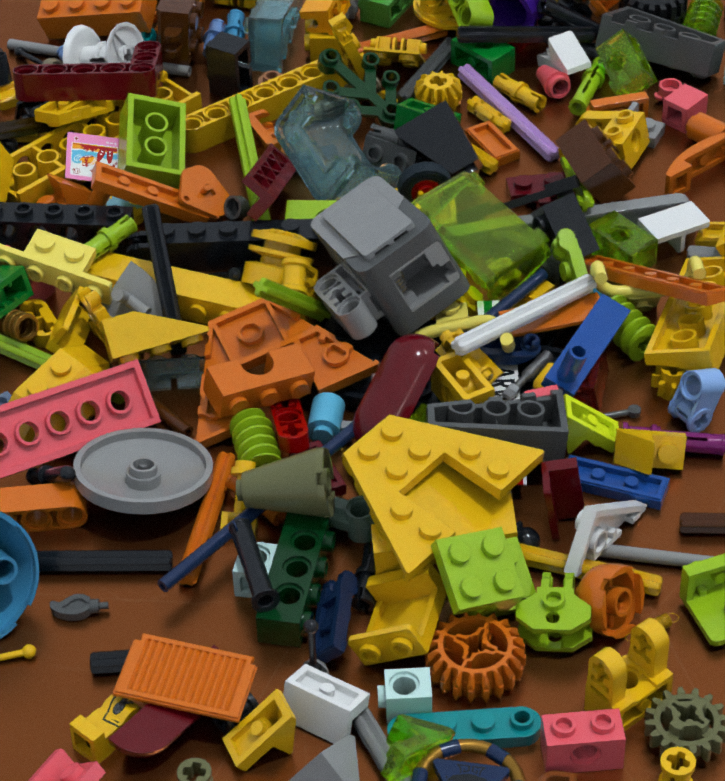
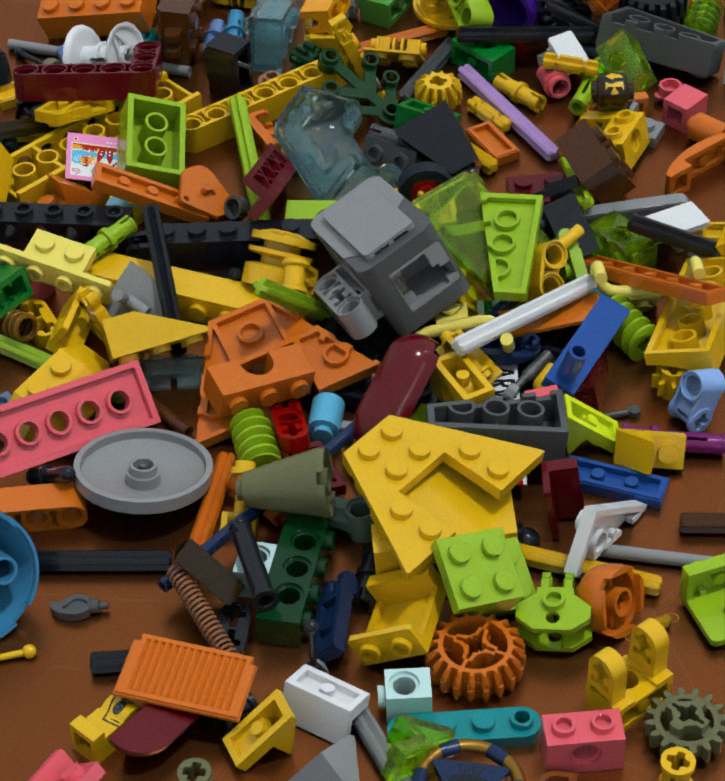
(192, 610): none -> nougat piece
(208, 571): none -> dark brown slope
(242, 632): none -> black beam
(304, 54): none -> dark green gear
(511, 240): none -> lime wing
(546, 271): none -> yellow beam
(570, 64): none -> yellow axle
(611, 91): none -> dark brown head
(671, 235): none -> black axle

